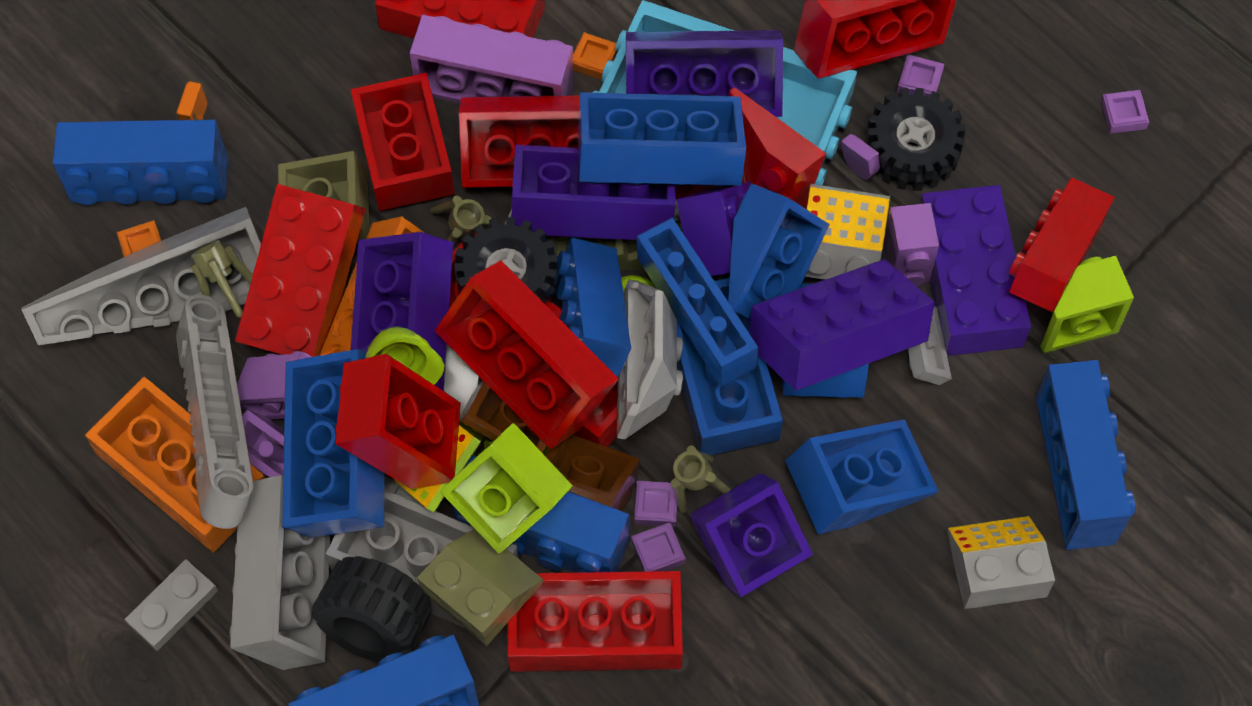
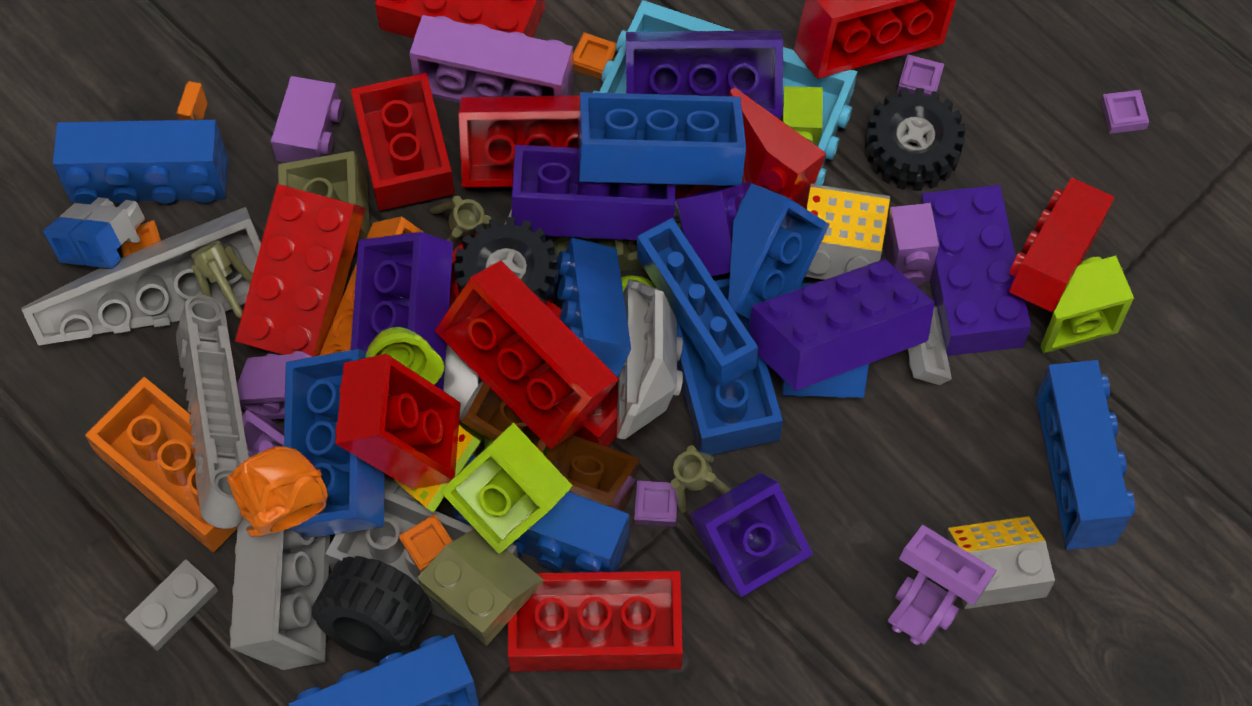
(94, 232): none -> blue hips
(275, 490): none -> orange piece
(306, 120): none -> medium lavender brick
(425, 541): none -> orange tile
(658, 548): medium lavender tile -> none
(804, 111): none -> lime brick
(859, 474): blue slope -> none
(860, 157): medium lavender tile -> none
(925, 604): none -> medium lavender tile

